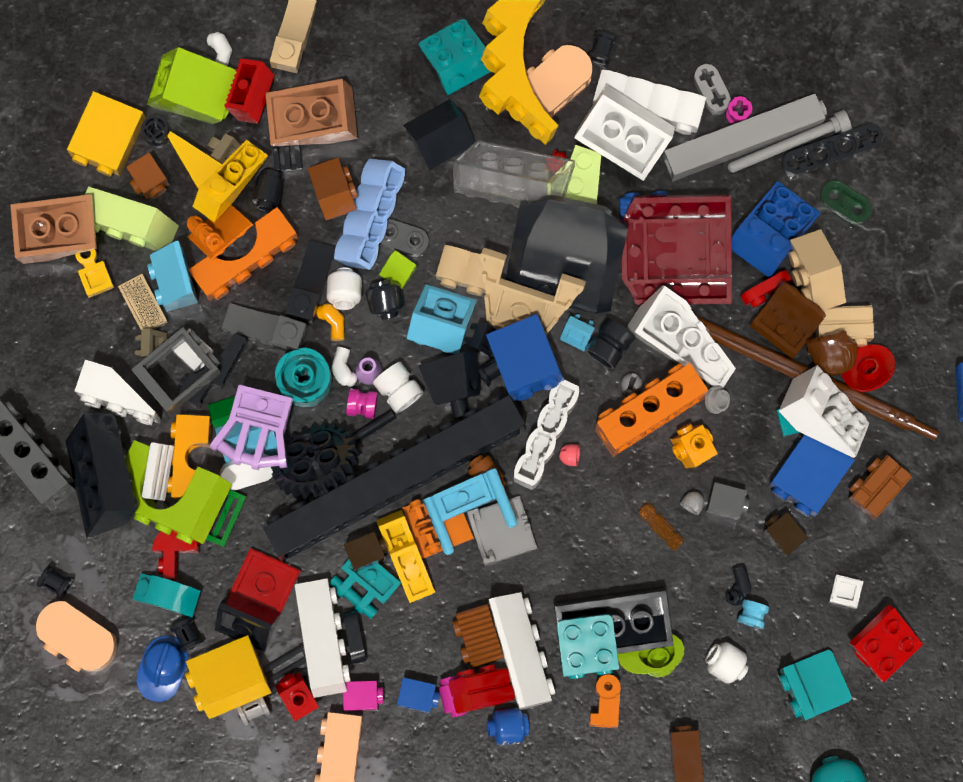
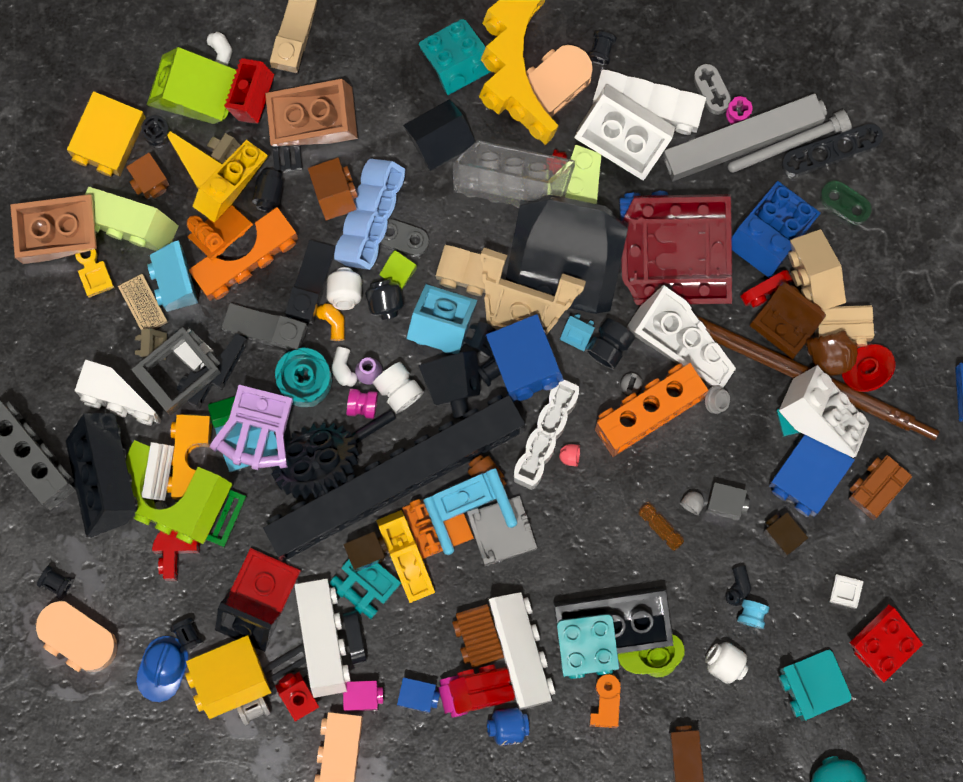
(166, 594): teal brick -> none
(244, 475): white tile -> none
(693, 445): light orange brick -> none

